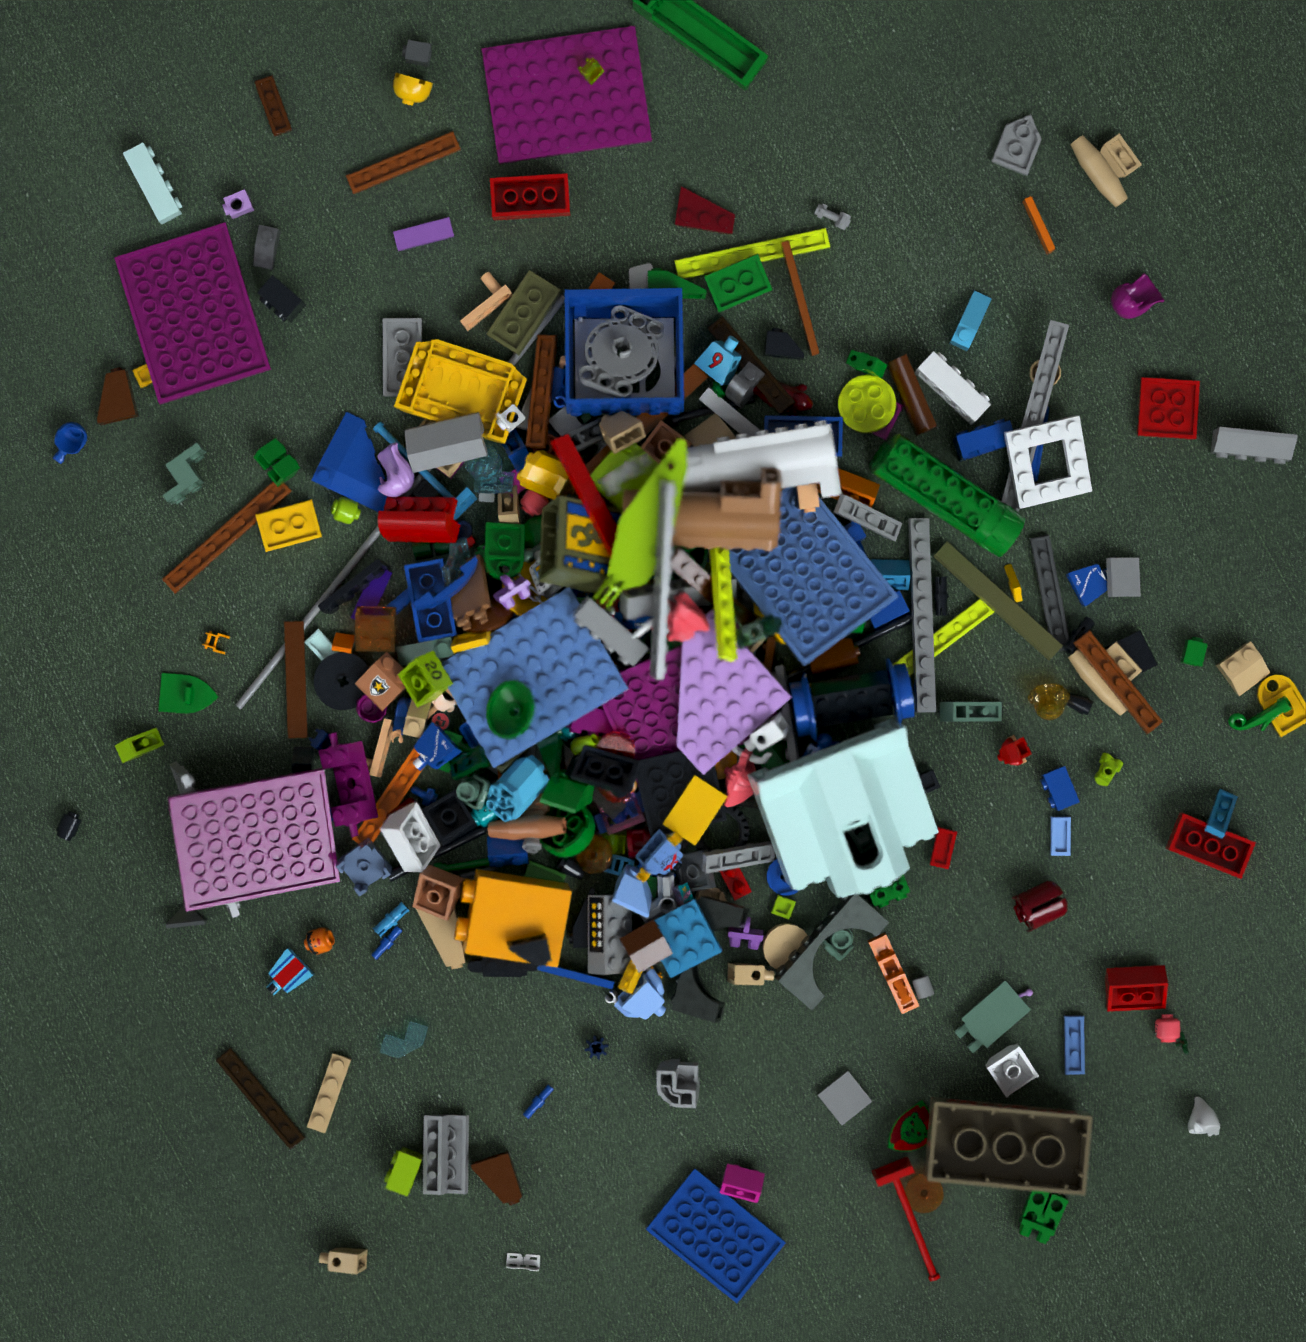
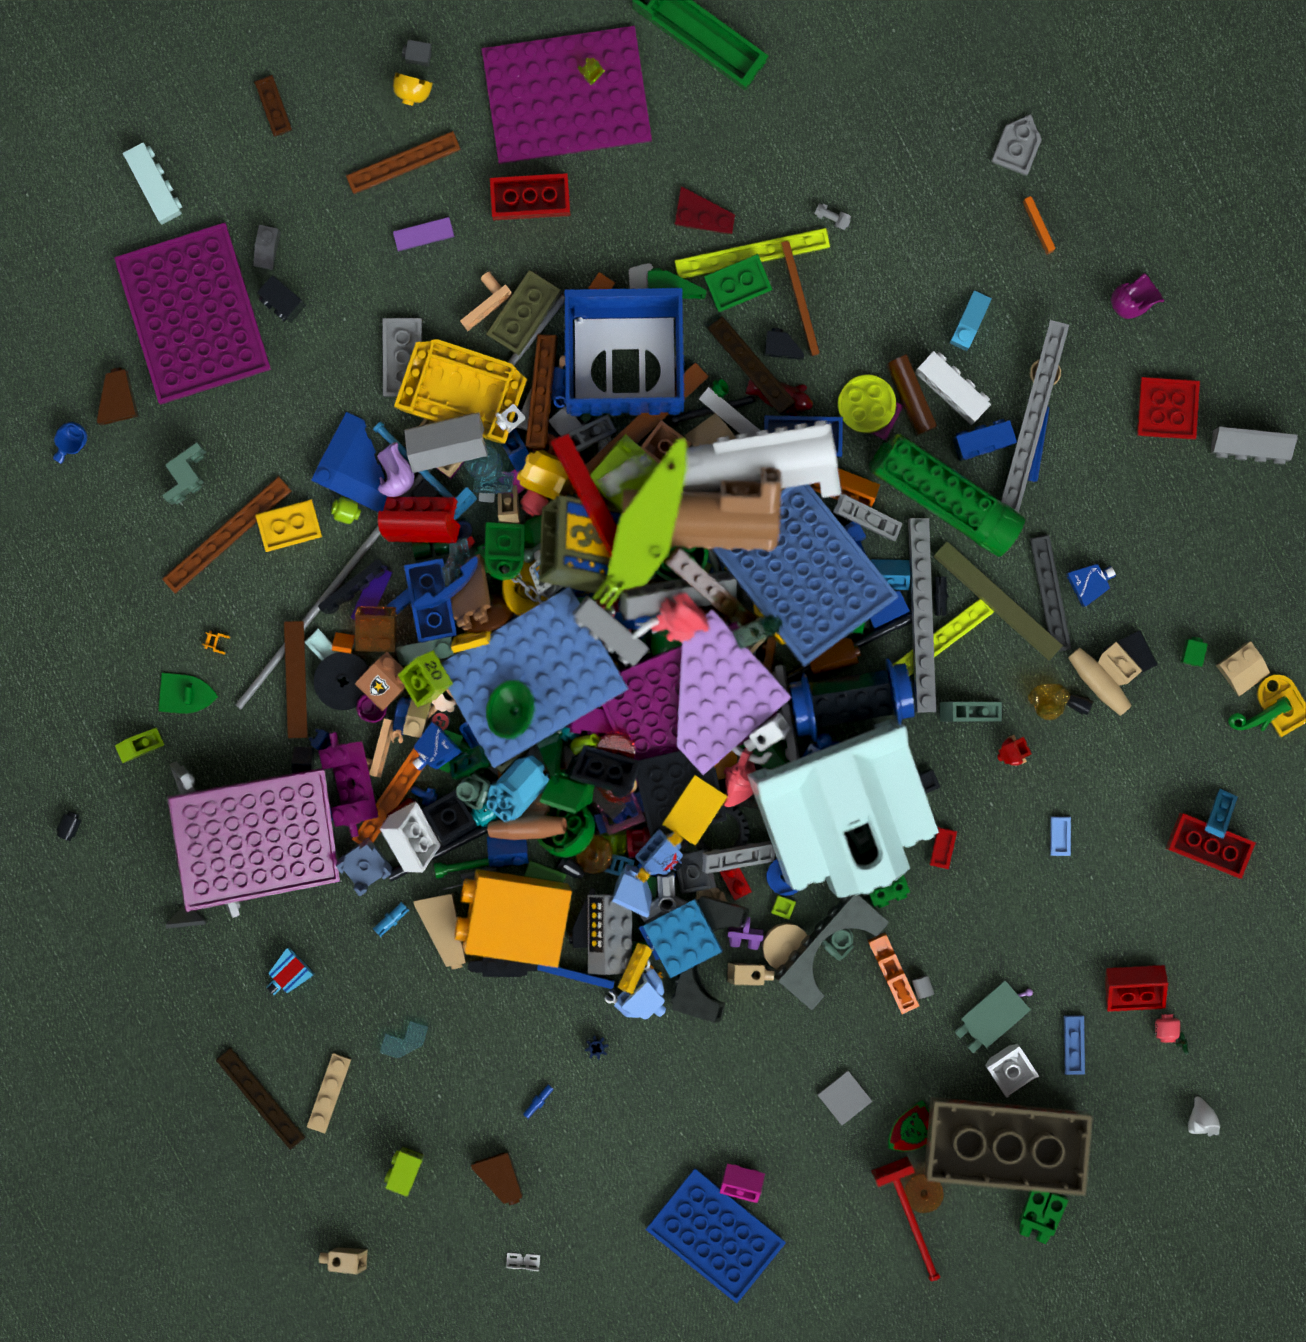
(142, 375): yellow tile -> none
(239, 196): lavender brick -> none
(282, 470): green piece -> none
(319, 941): orange head -> none
(386, 942): blue bar -> none
(437, 892): nougat slope -> none
(445, 1154): light grey slope -> none
(519, 587): medium lavender hips -> none
(531, 845): light grey plate -> none
(532, 949): black slope -> none
(621, 430): tan torso -> none
(631, 364): light grey piece -> none
(646, 946): reddish brown slope -> none
(662, 572): light grey plate -> none
(678, 1083): light grey brick -> none
(683, 893): tile -> none
(720, 360): medium azure torso -> none
(723, 604): neon yellow plate -> none
(742, 385): flat silver brick -> none
(807, 497): light nougat brick -> none
(865, 363): green piece -> none
(1014, 585): yellow tile -> none
(1036, 897): dark red cylinder -> none
(1059, 788): blue brick -> none
(1078, 478): white plate -> none
(1085, 625): black pin -> none
(1107, 166): tan plate -> none
(1107, 769): lime plate -> none
(1118, 682): dark orange tile -> none
(1123, 577): light grey tile -> none

